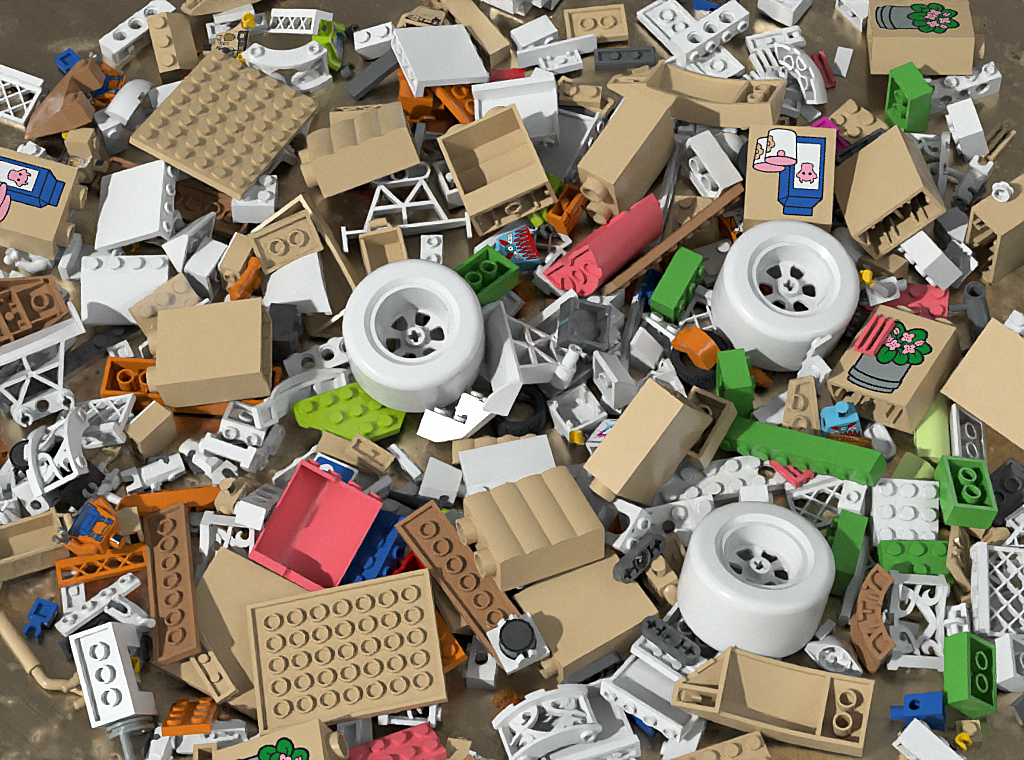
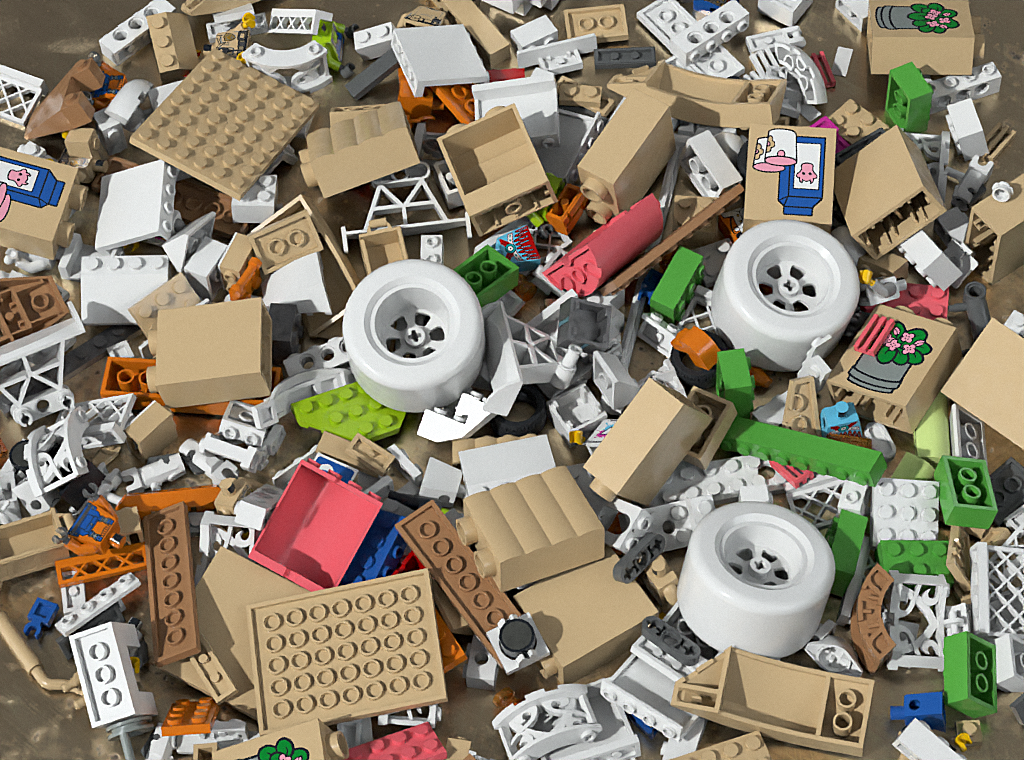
(66, 60): blue plate -> none
(130, 613): white piece -> none
(596, 670): dark grey beam -> none
(645, 352): white slope -> none
(674, 552): tan plate -> none

